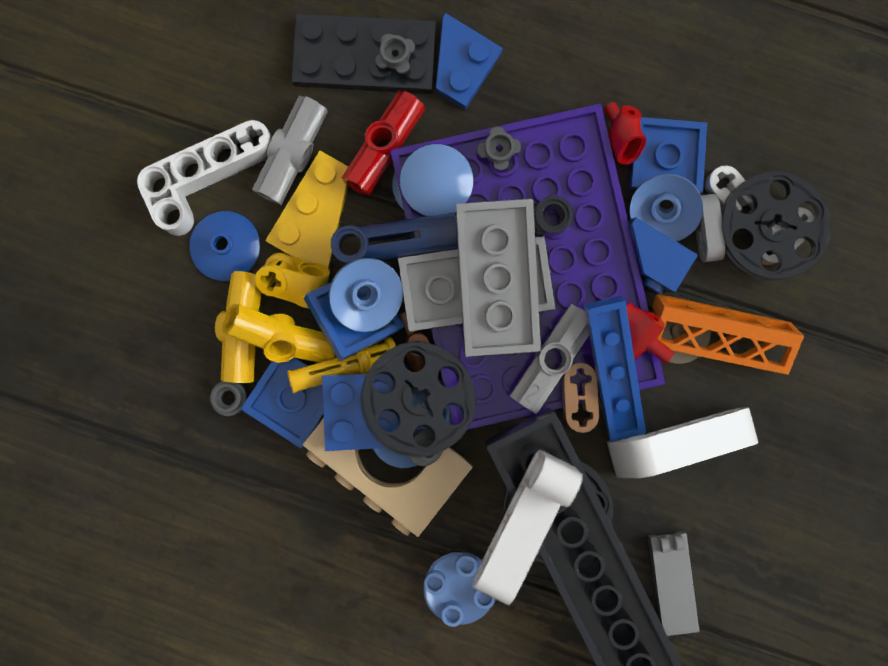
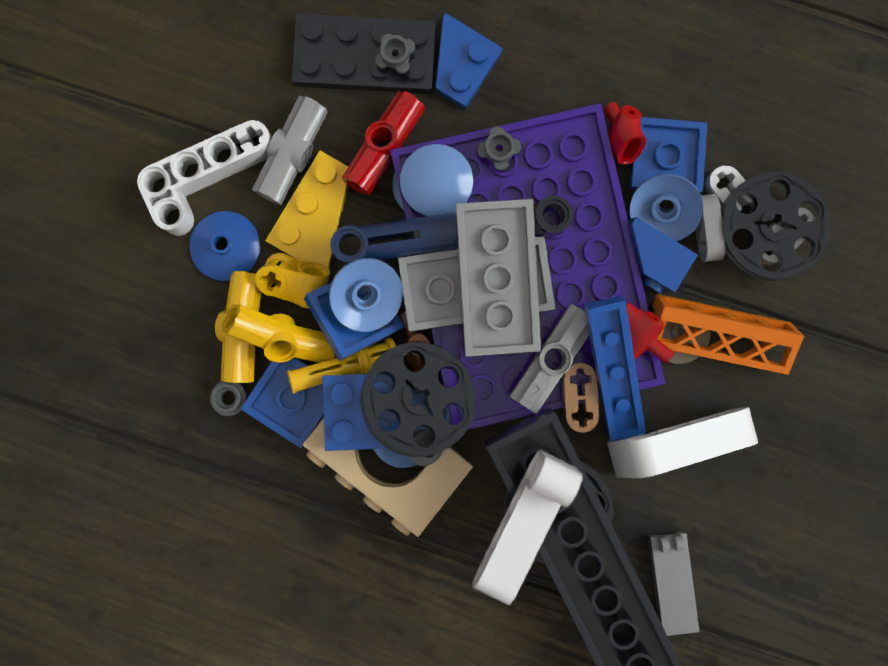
(450, 589): medium blue dish -> none

